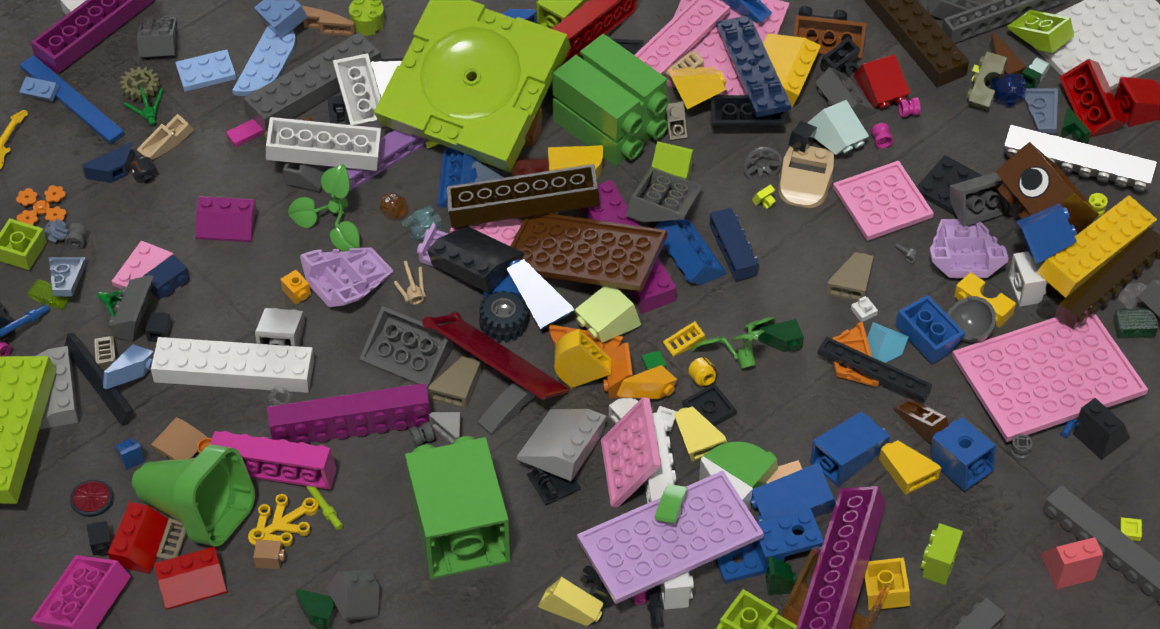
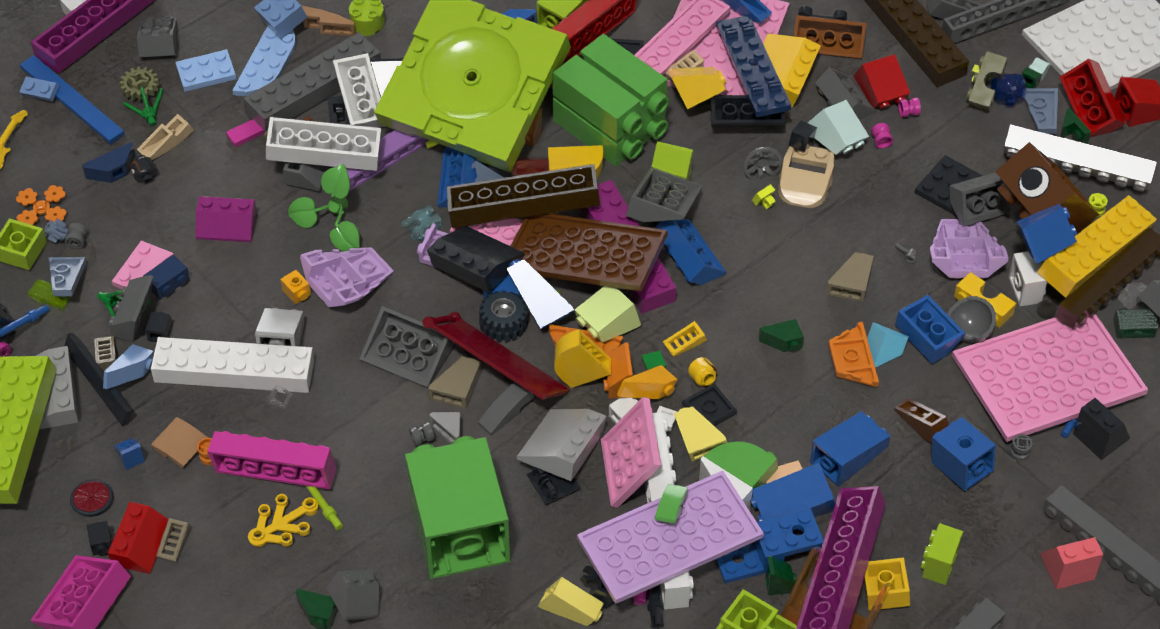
(190, 578): red slope -> none
(202, 492): bright green cone -> none
(268, 554): medium nougat brick -> none
(350, 415): magenta brick -> none
(393, 205): clear orange head -> none
(415, 294): tan plant -> none
(676, 120): dark tan slope -> none
(733, 244): dark blue brick -> none
(745, 354): bright green plant -> none
(842, 57): black brick -> none
(864, 309): white tile -> none
(874, 369): black tile -> none
(883, 200): bright pink plate -> none
(908, 466): yellow slope -> none
(1014, 64): reddish brown slope -> none
(1043, 30): lime slope -> none
(1131, 528): neon yellow plate -> none

